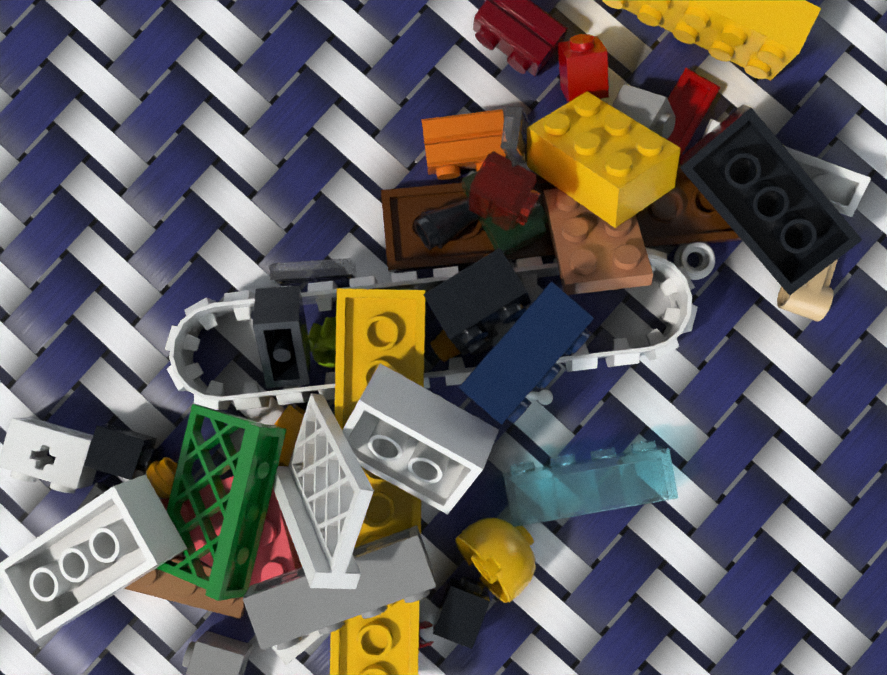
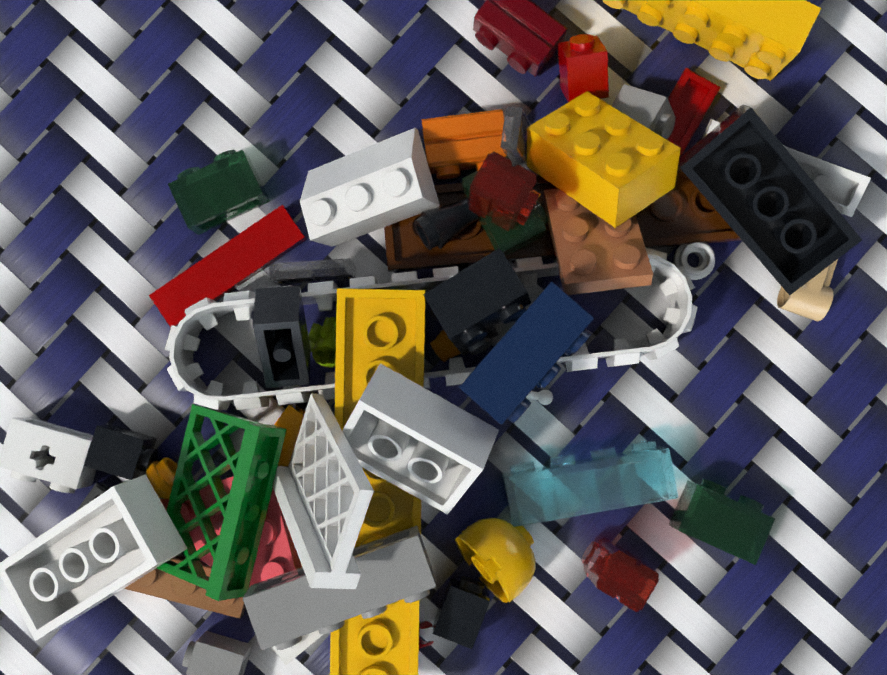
(218, 191): none -> clear green brick
(229, 265): none -> red tile
(368, 190): none -> white slope
(619, 573): none -> clear red brick
(722, 522): none -> clear green brick

